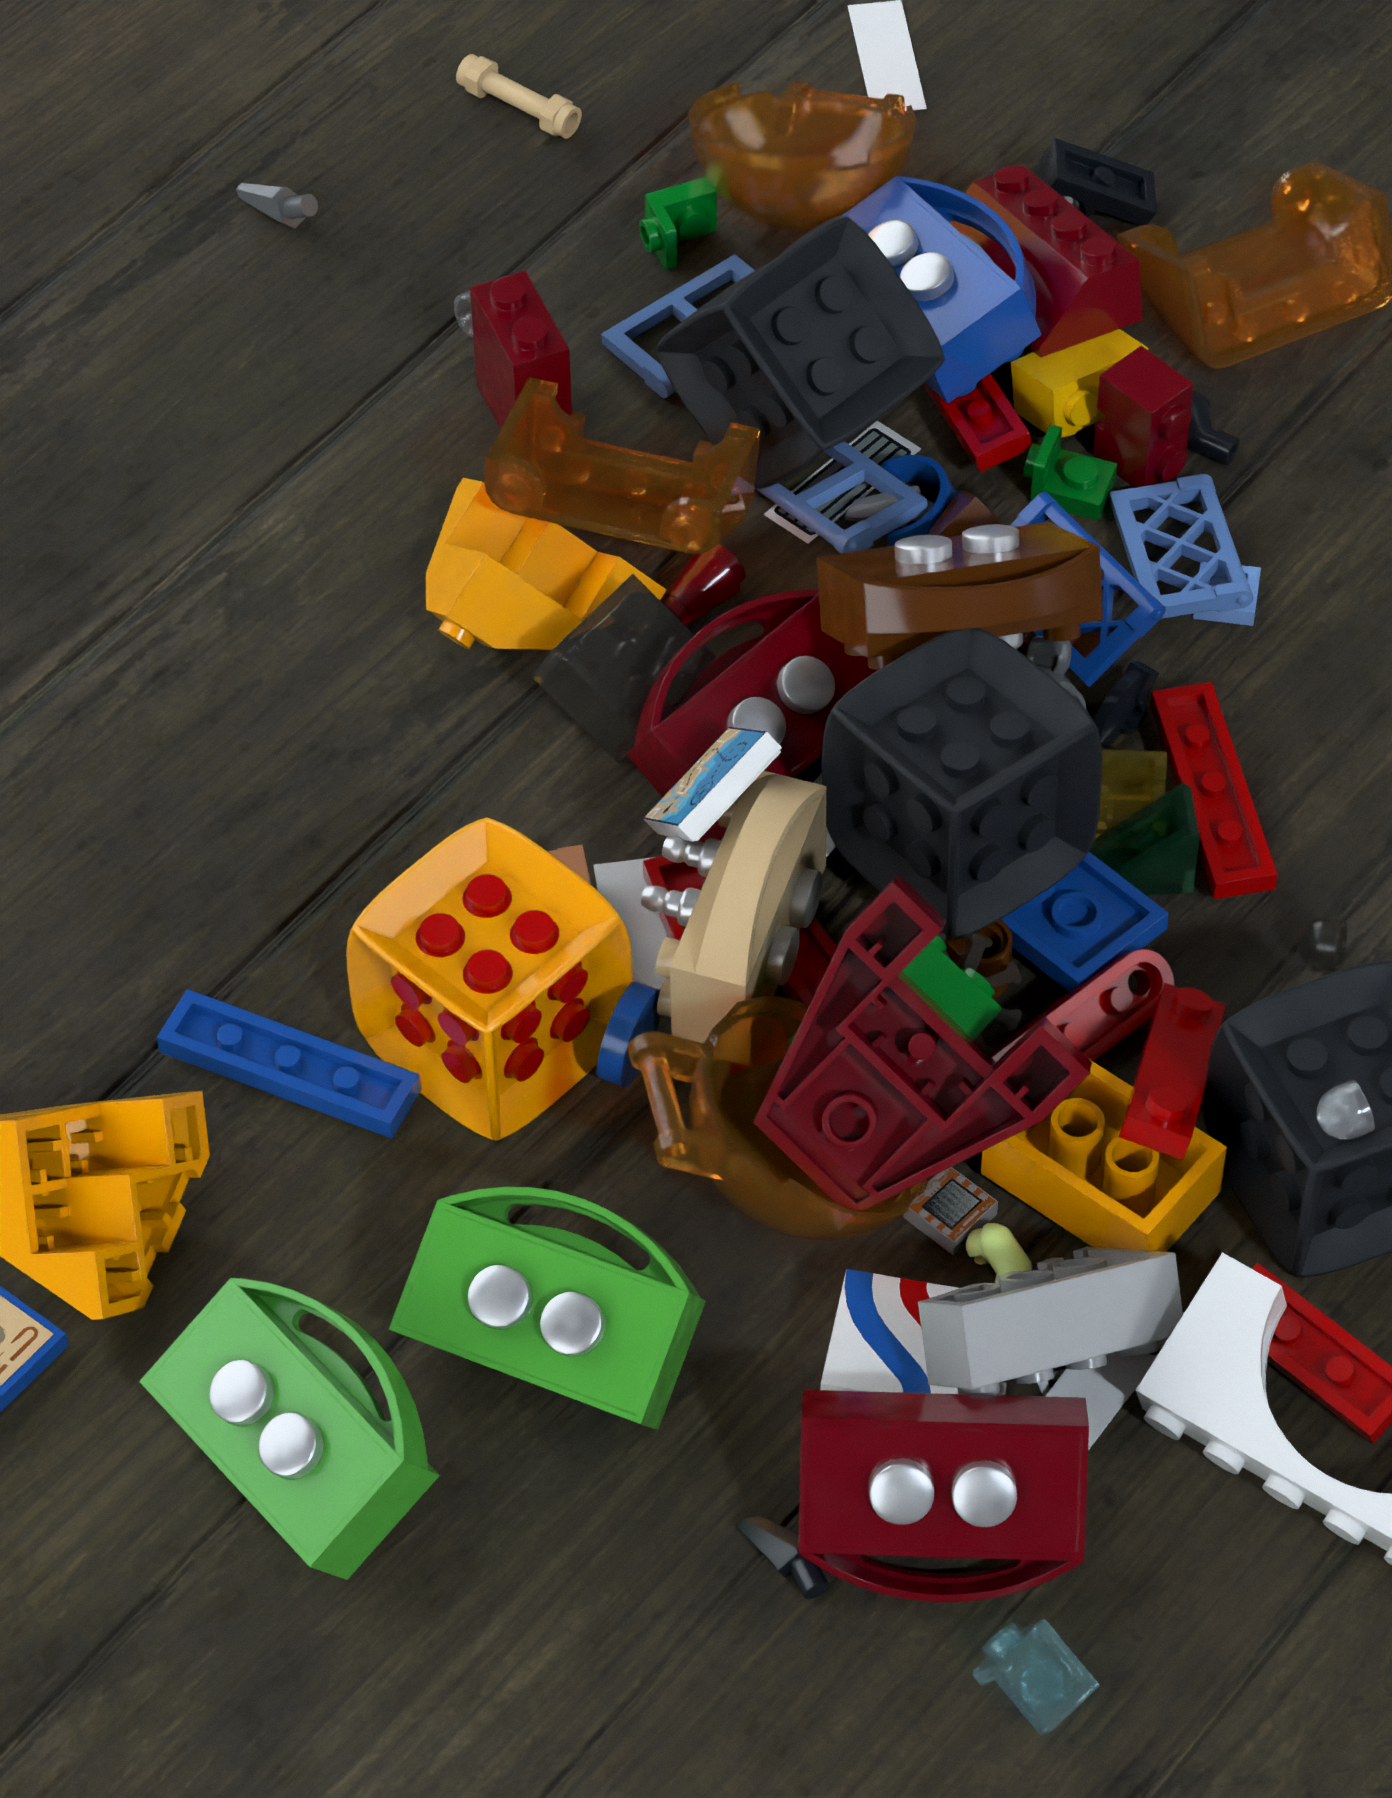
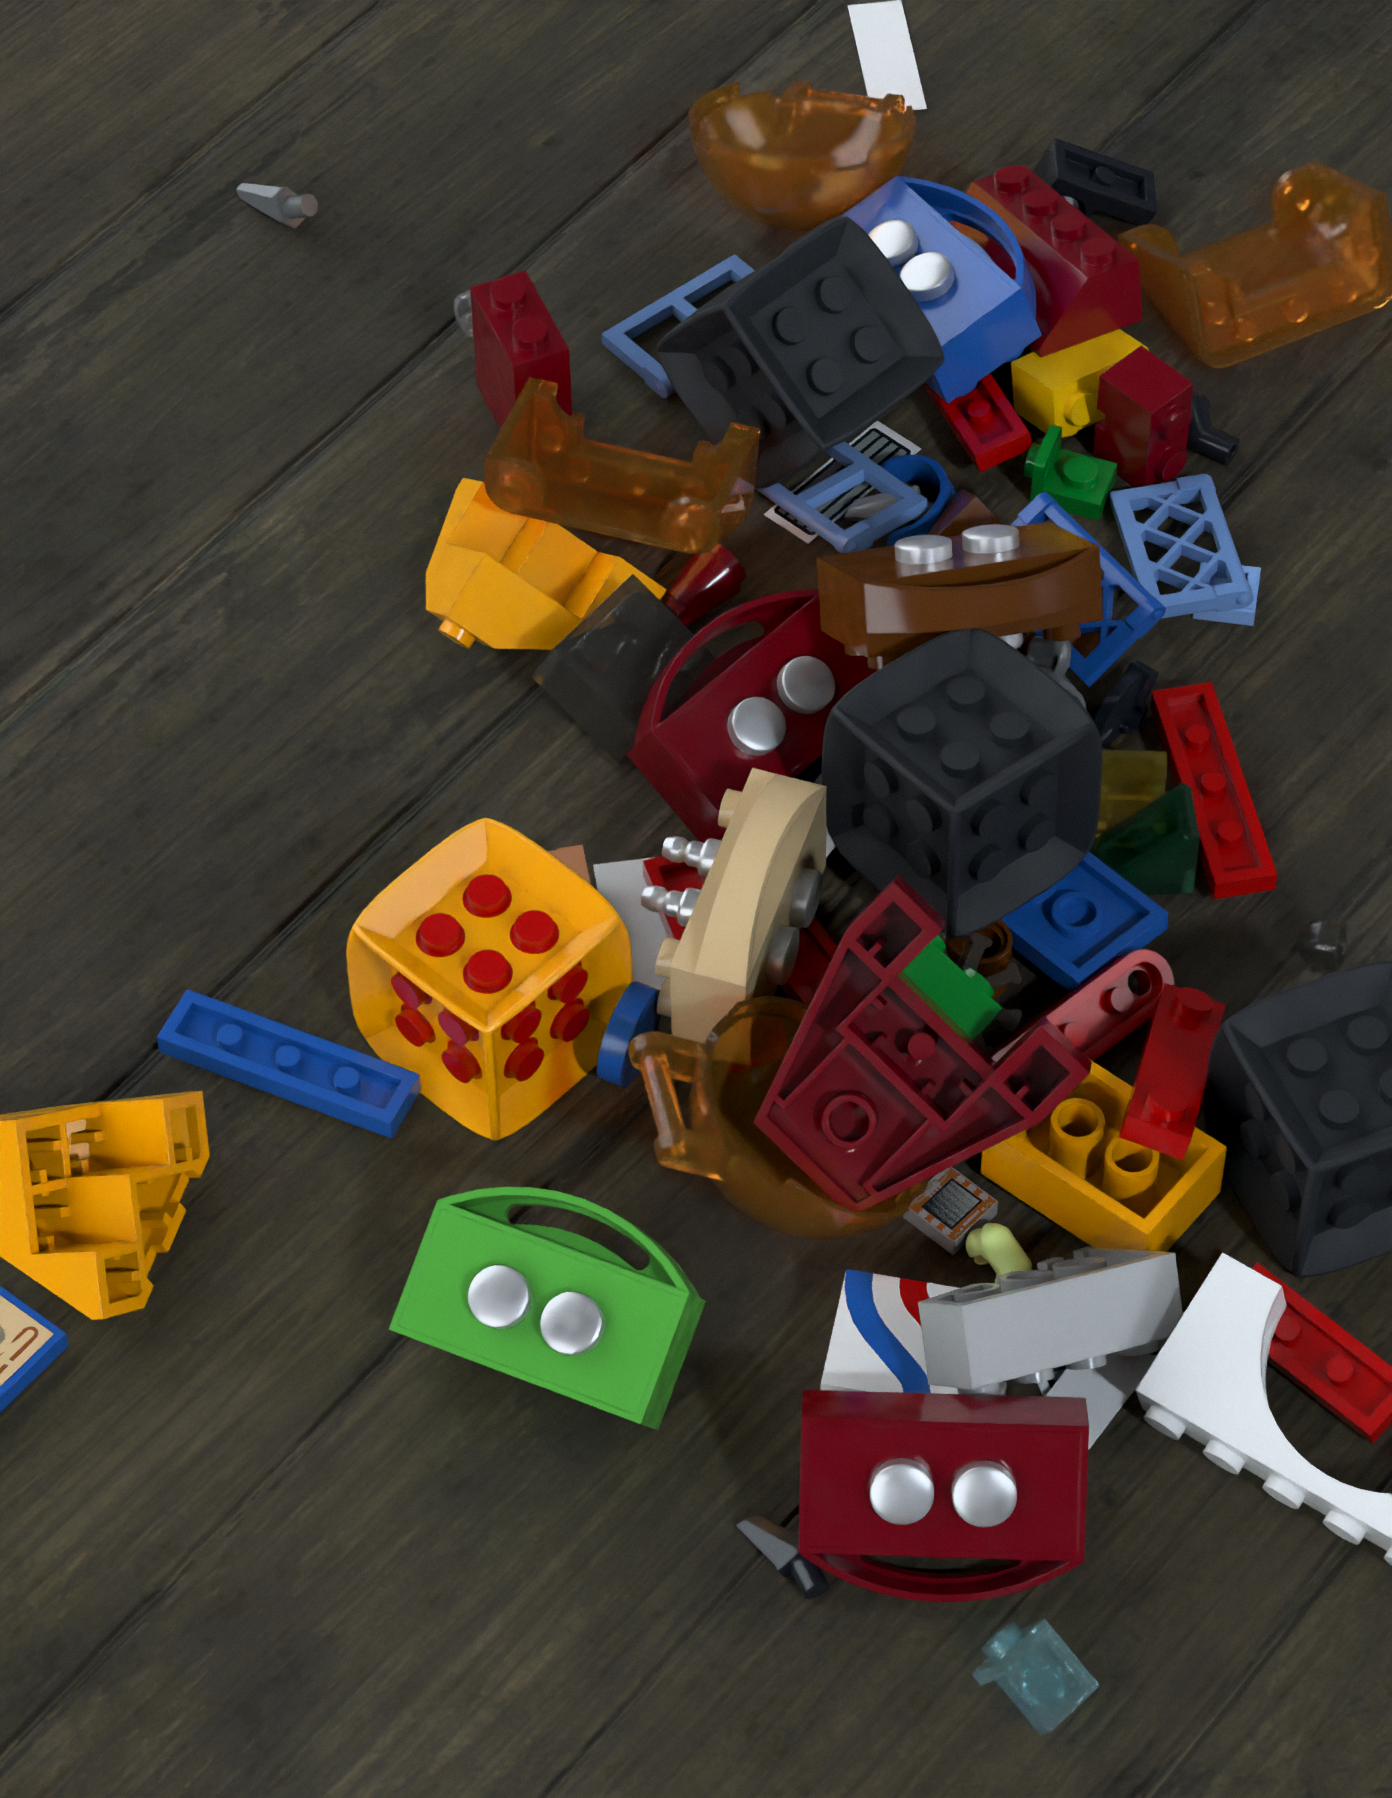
(296, 1421): bright green piece -> none
(555, 114): tan bar -> none
(676, 216): green bracket -> none
(713, 783): tile -> none
(1345, 1112): clear hinge -> none

